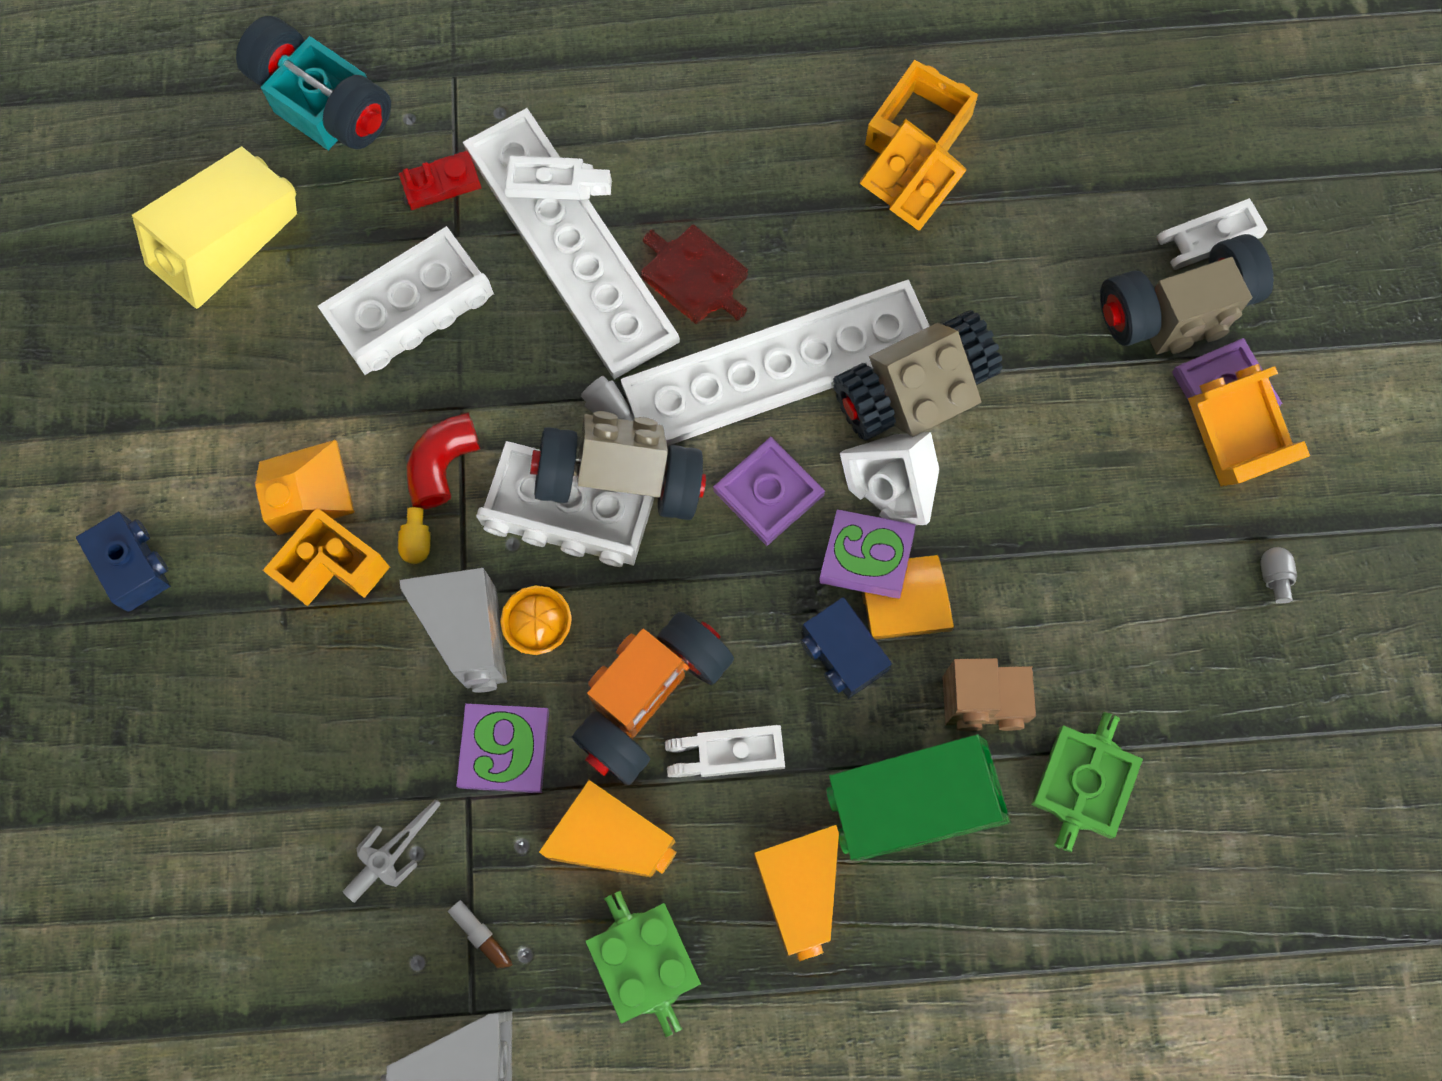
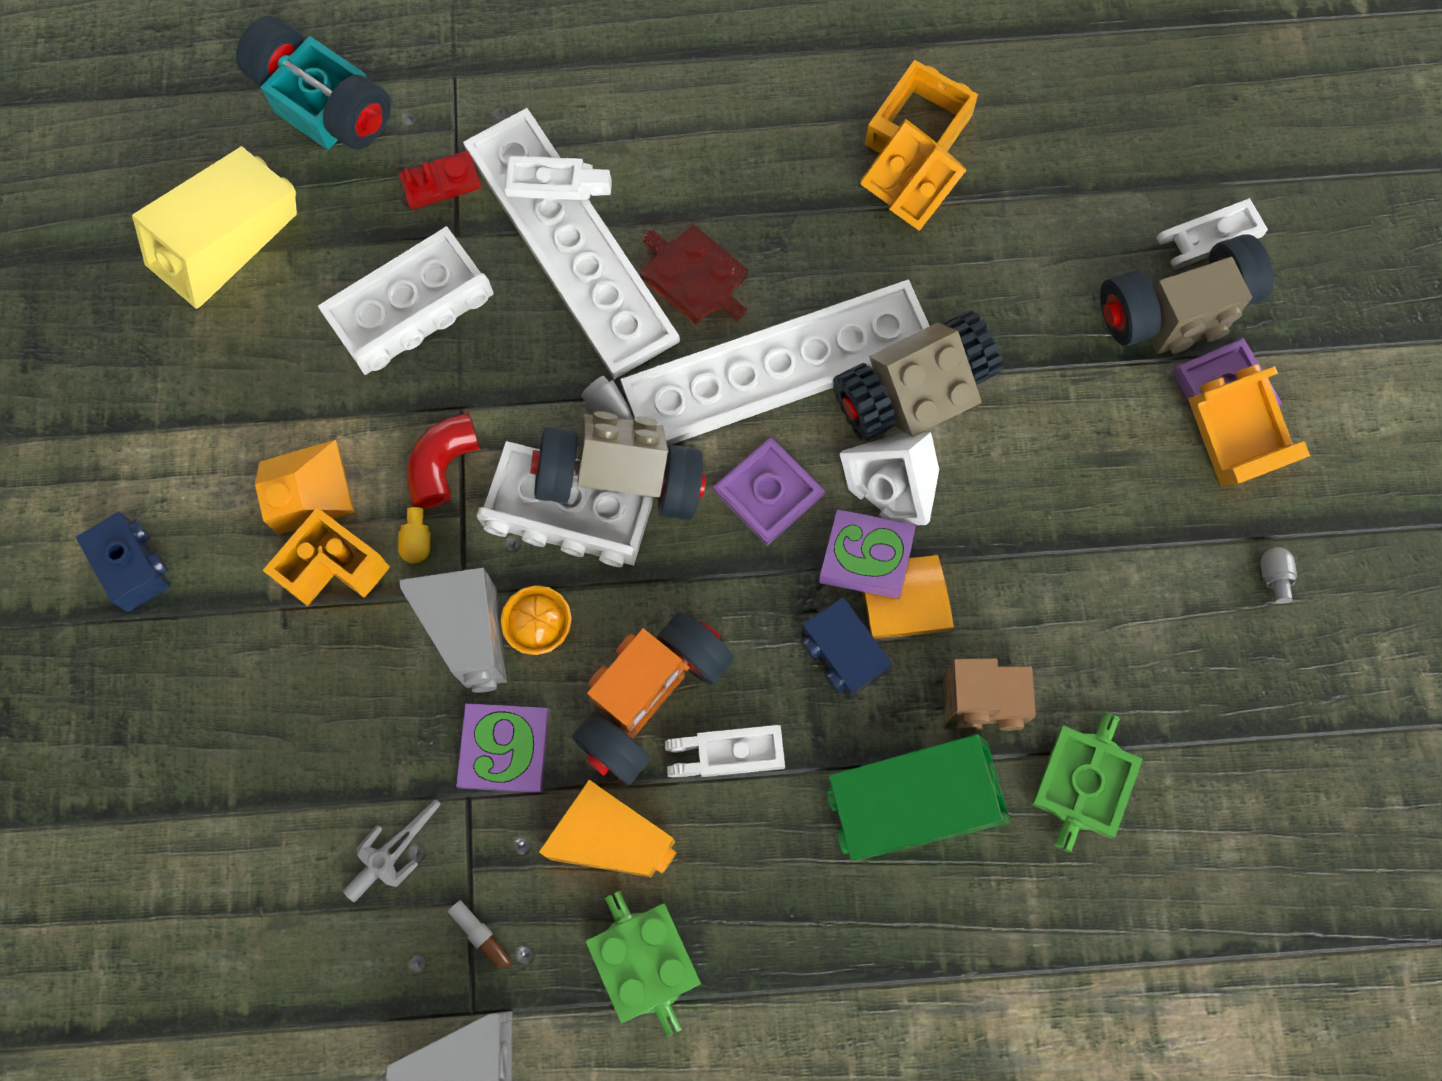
(801, 889): light orange slope -> none

